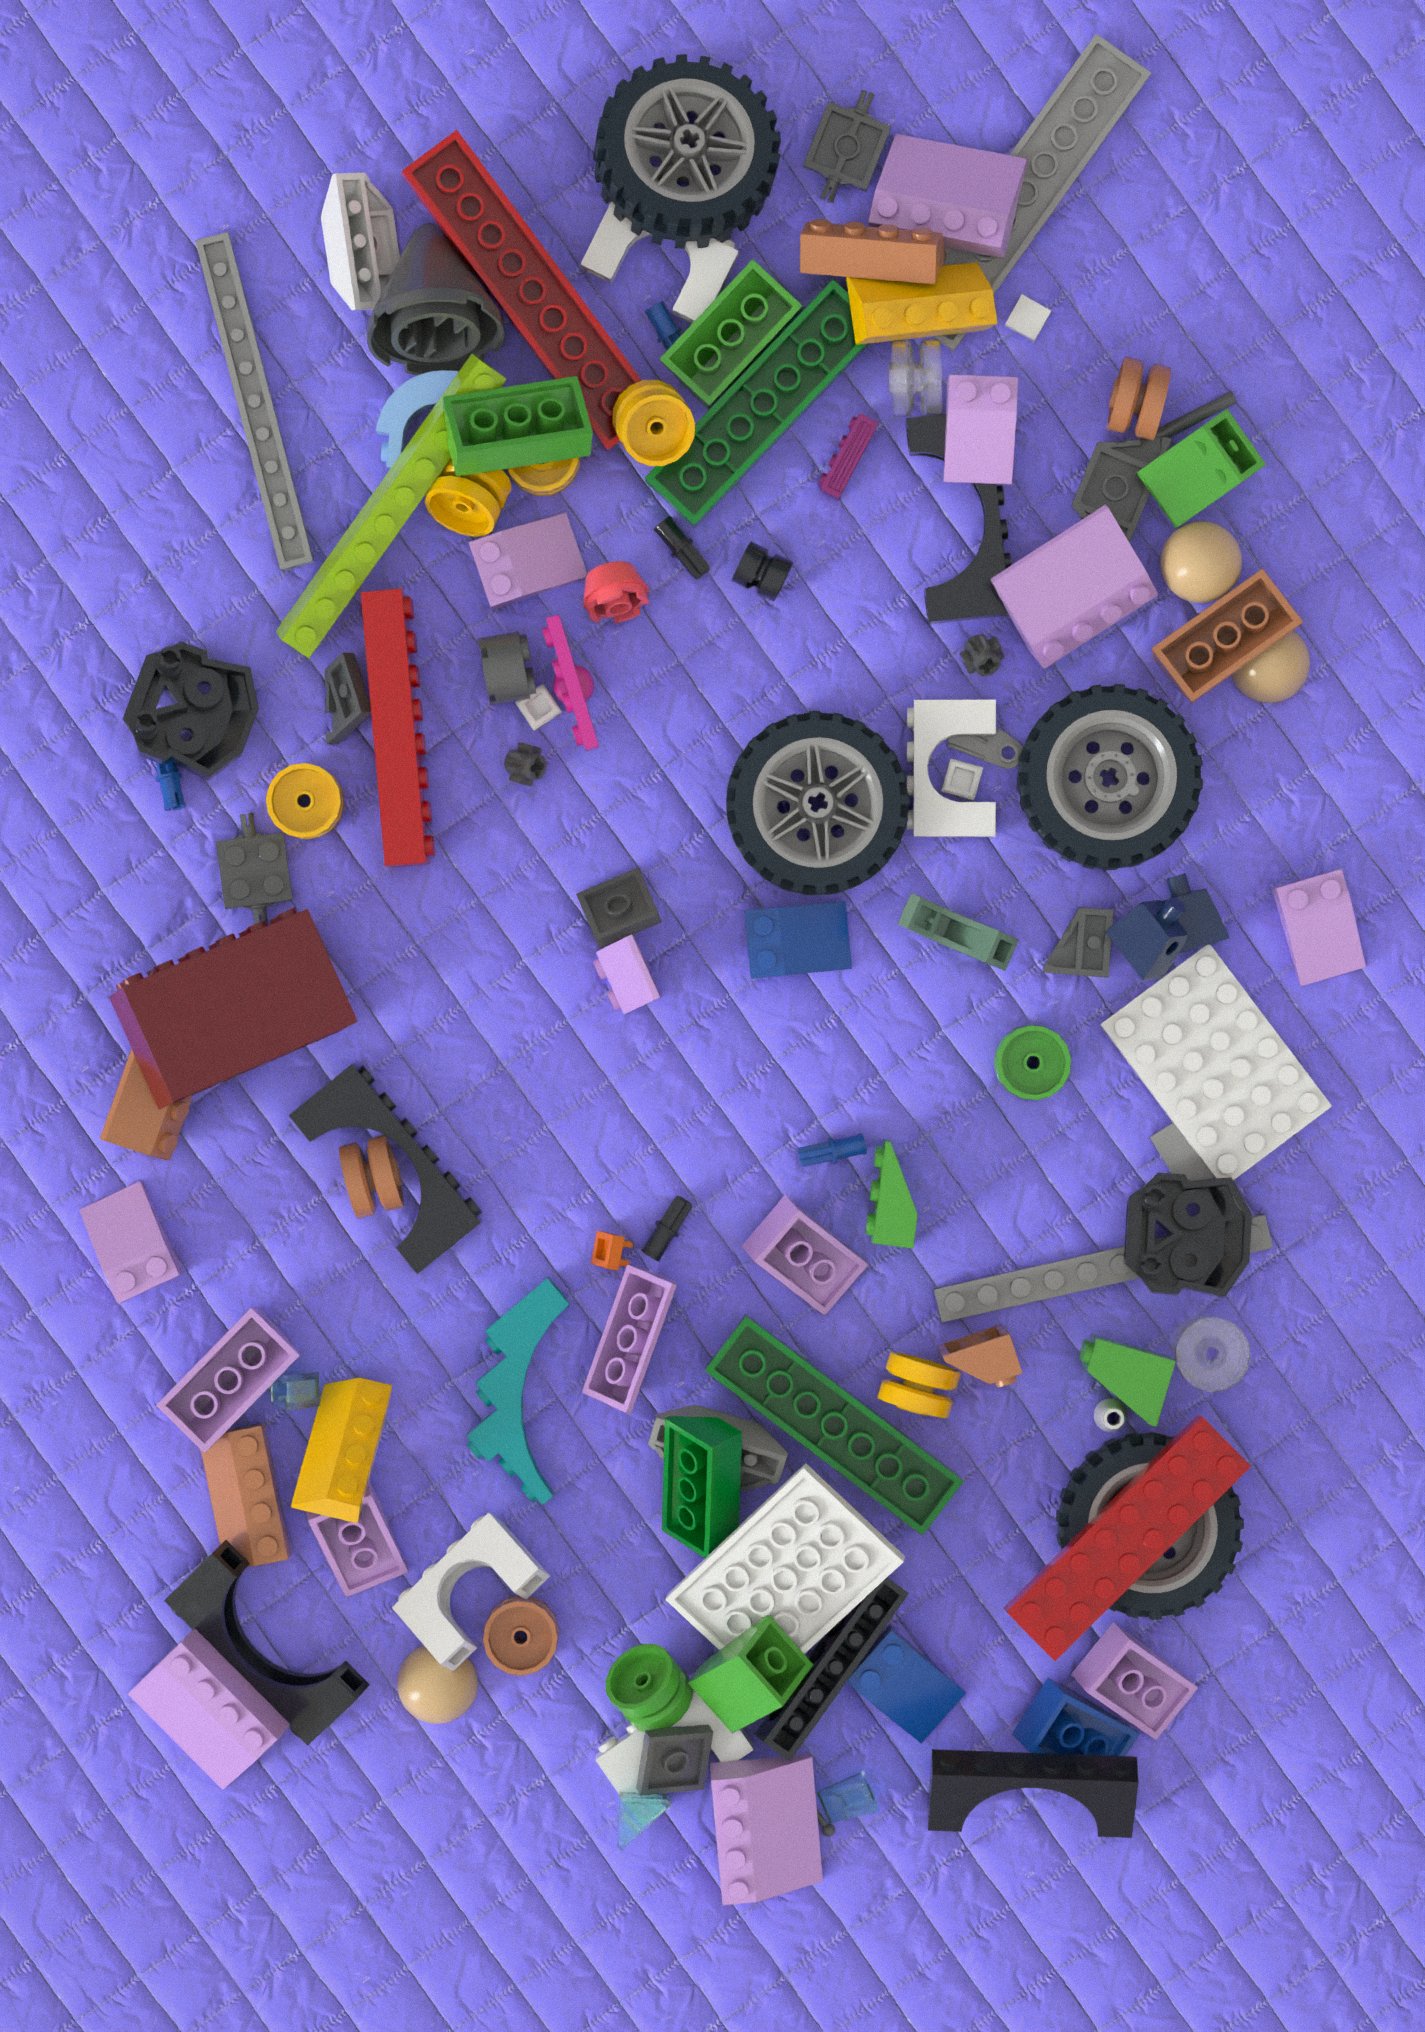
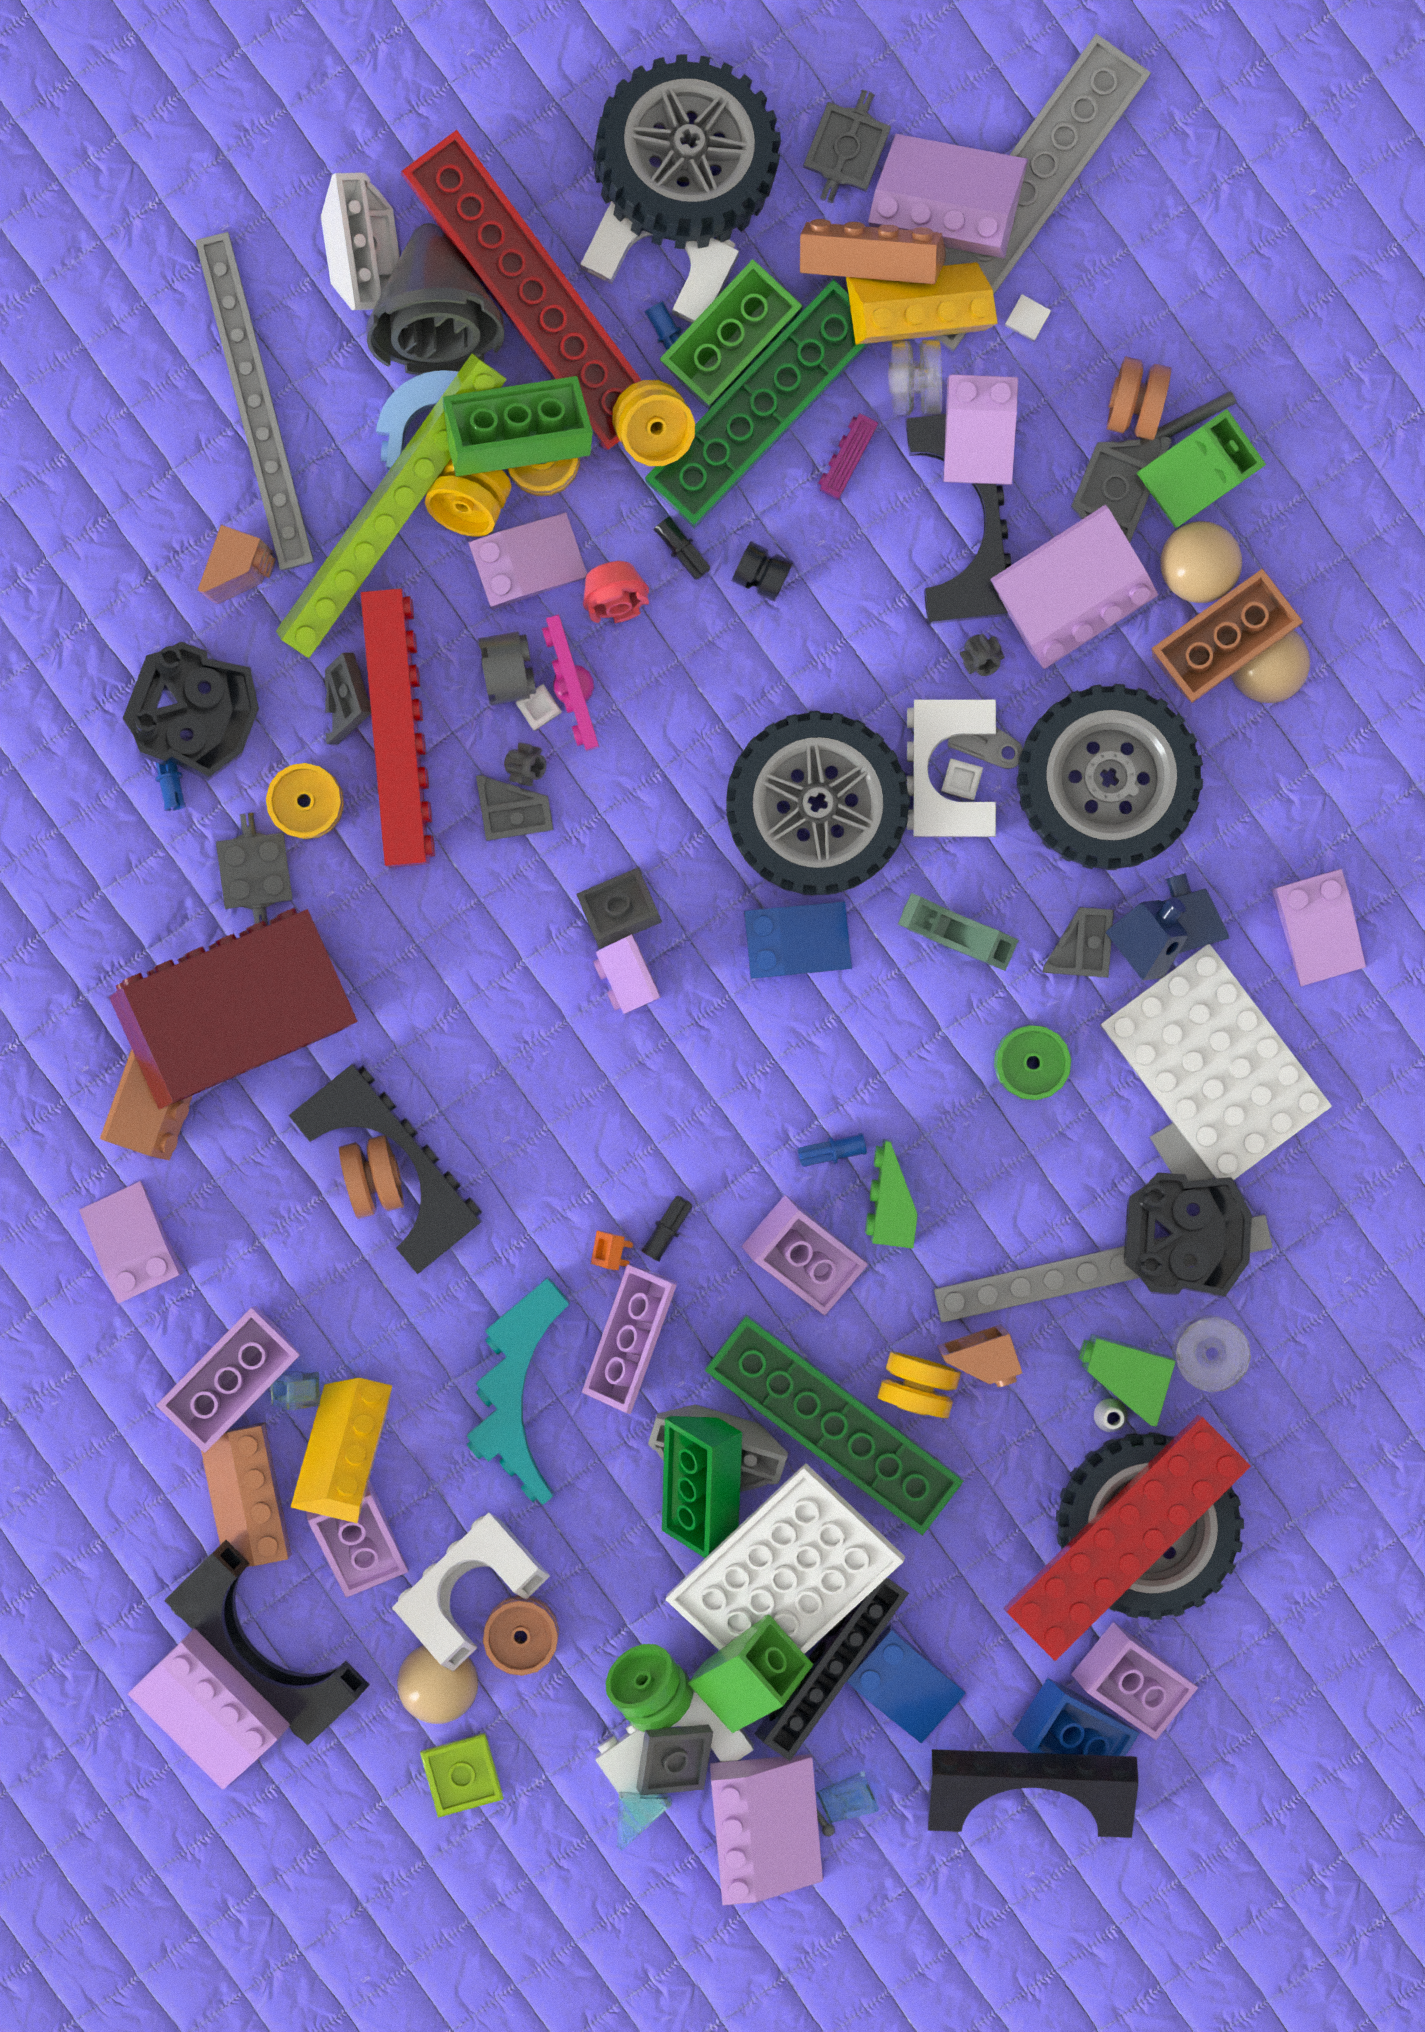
(235, 565): none -> nougat slope
(461, 1775): none -> lime plate
(512, 810): none -> dark grey wing

